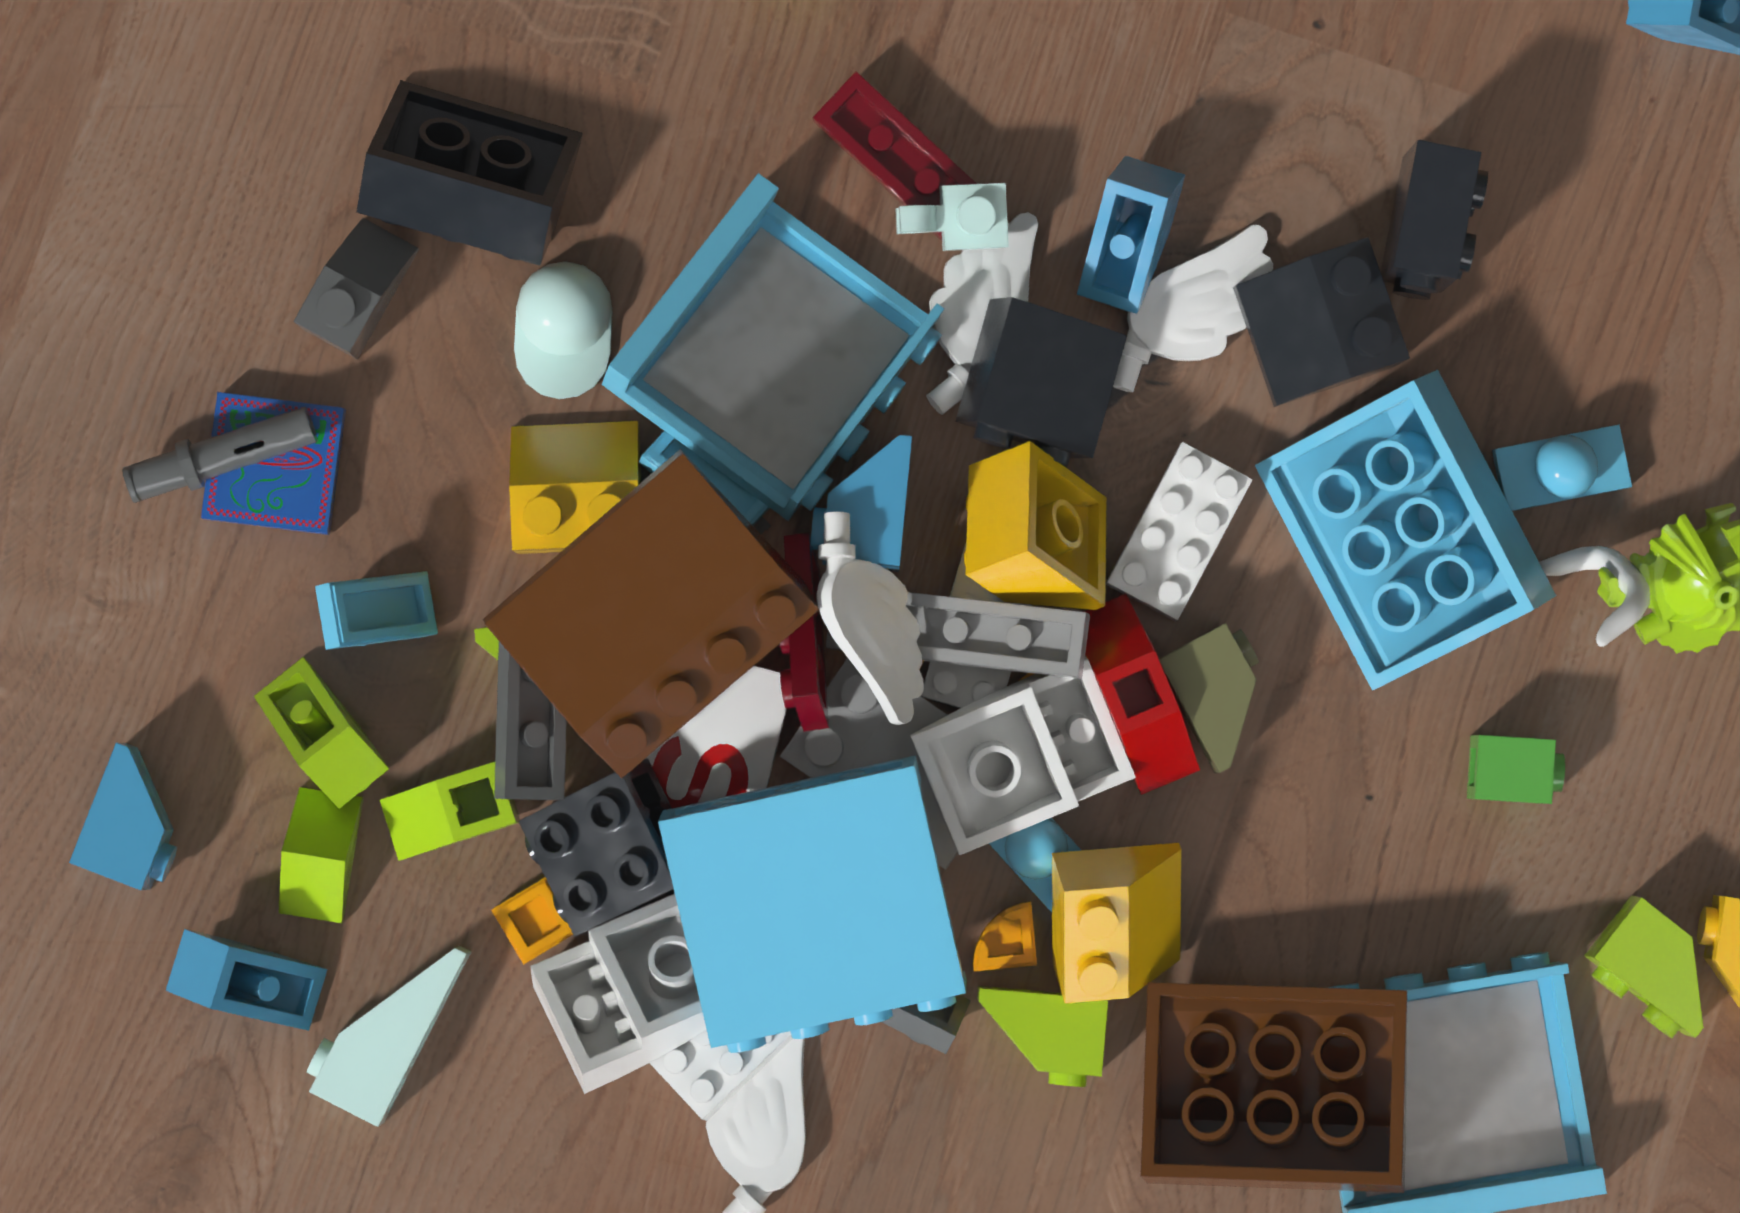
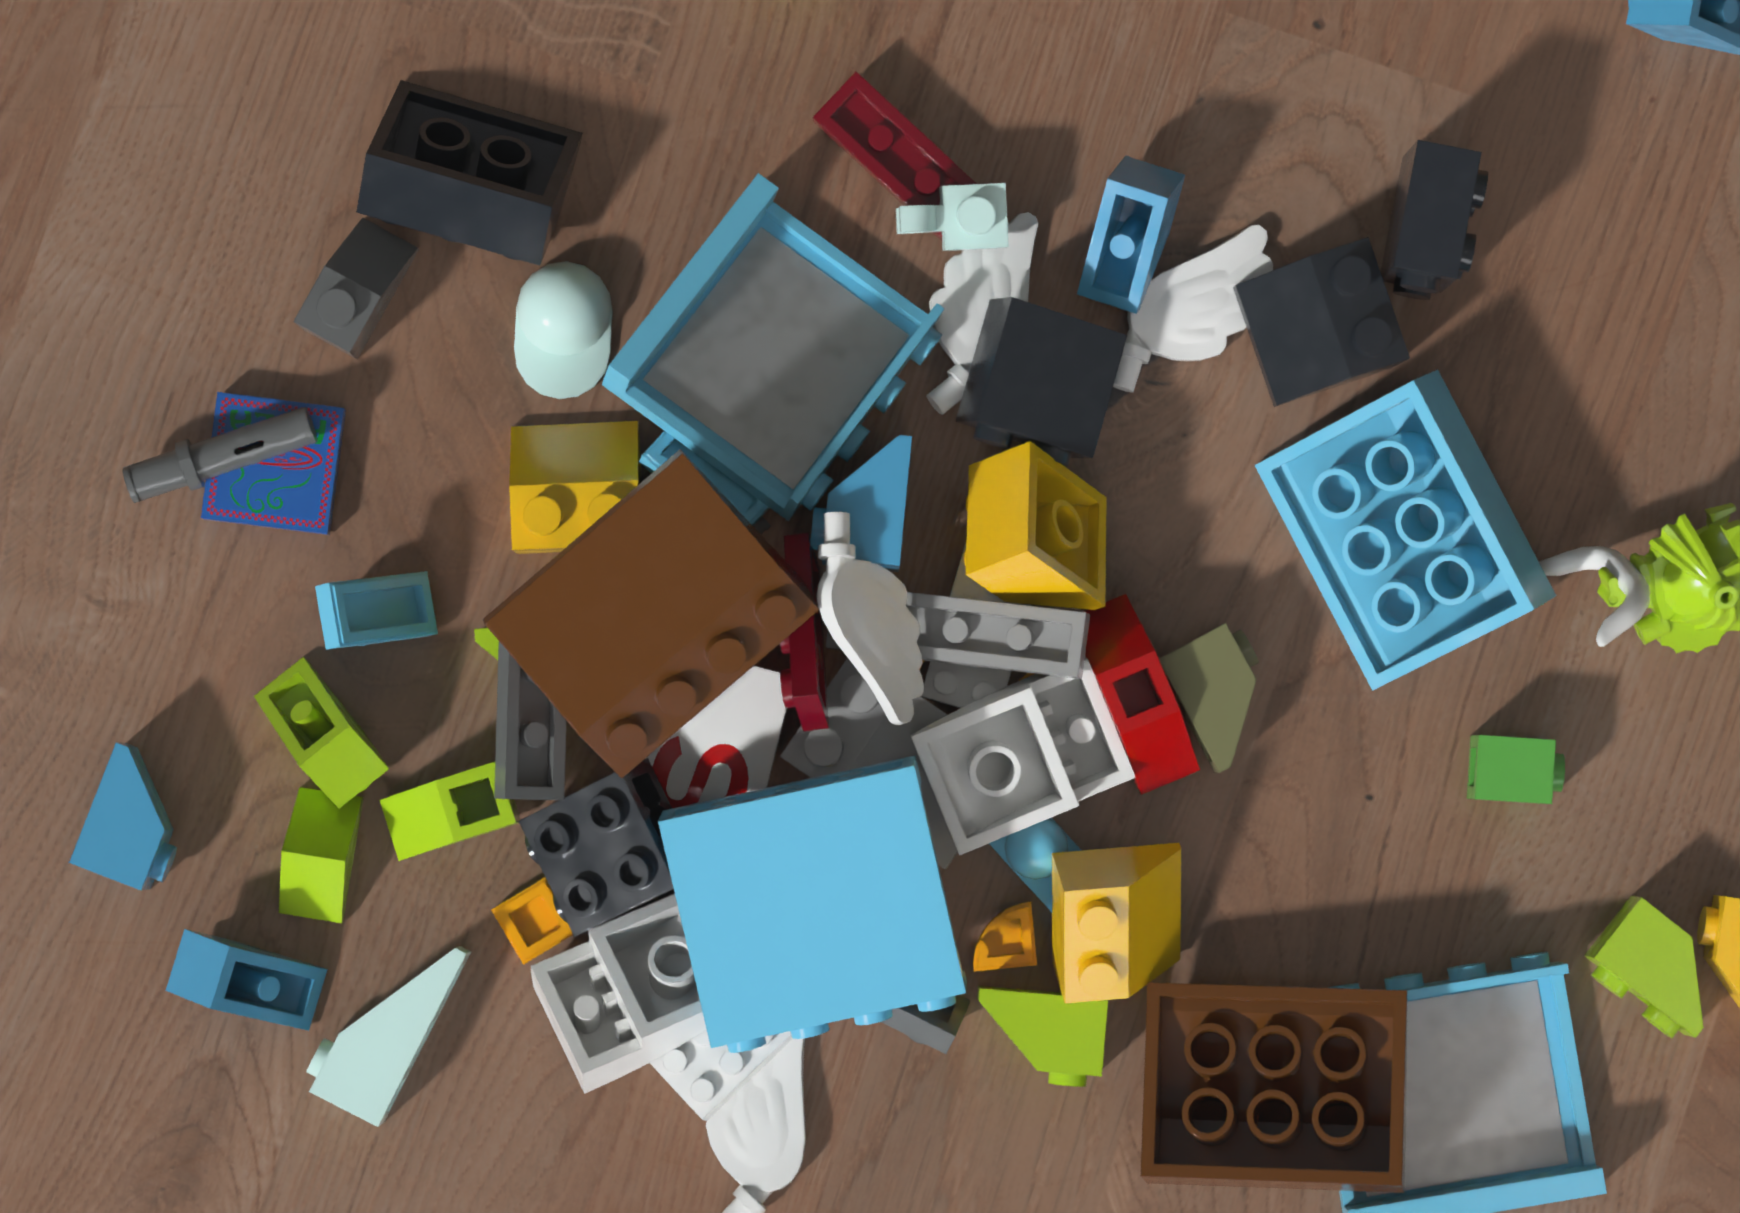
(1178, 531): white piece -> none
(1562, 468): medium azure tile -> none

